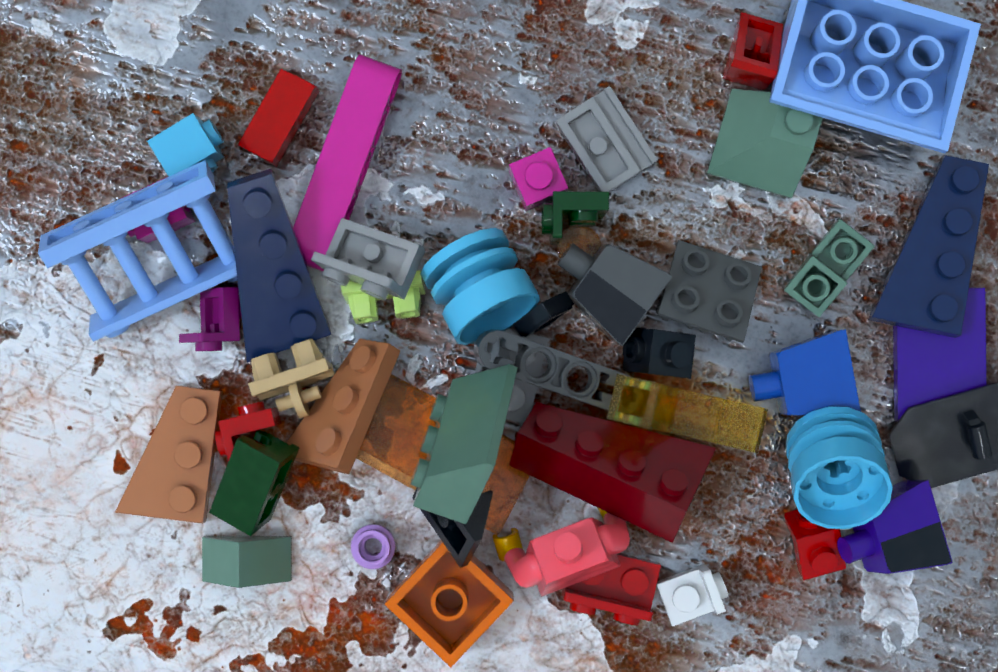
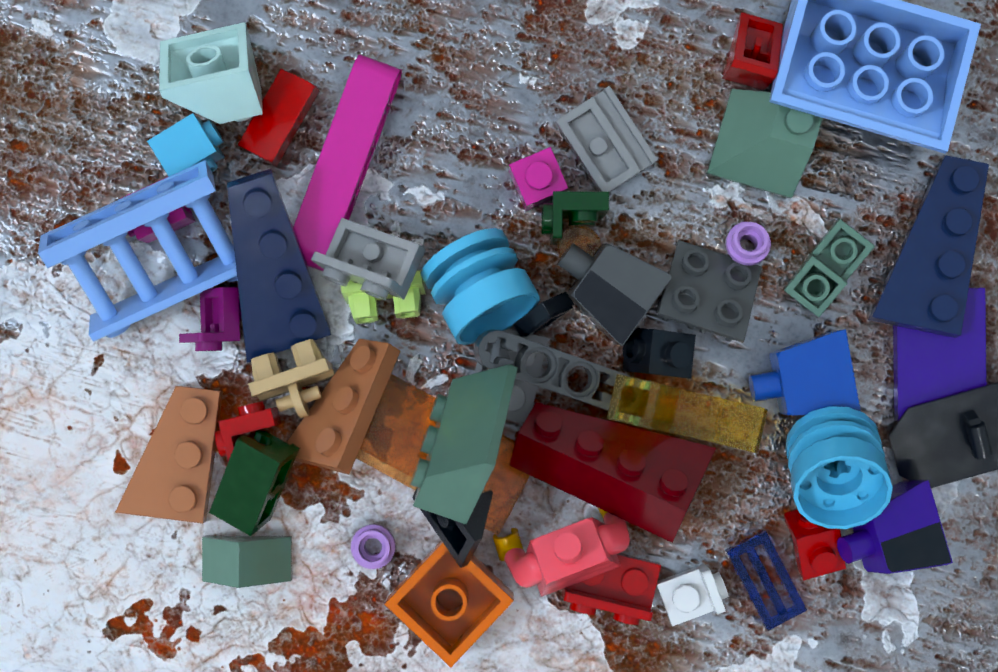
(212, 74): none -> light aqua slope
(747, 546): none -> clear blue tile
(754, 233): none -> lavender plate

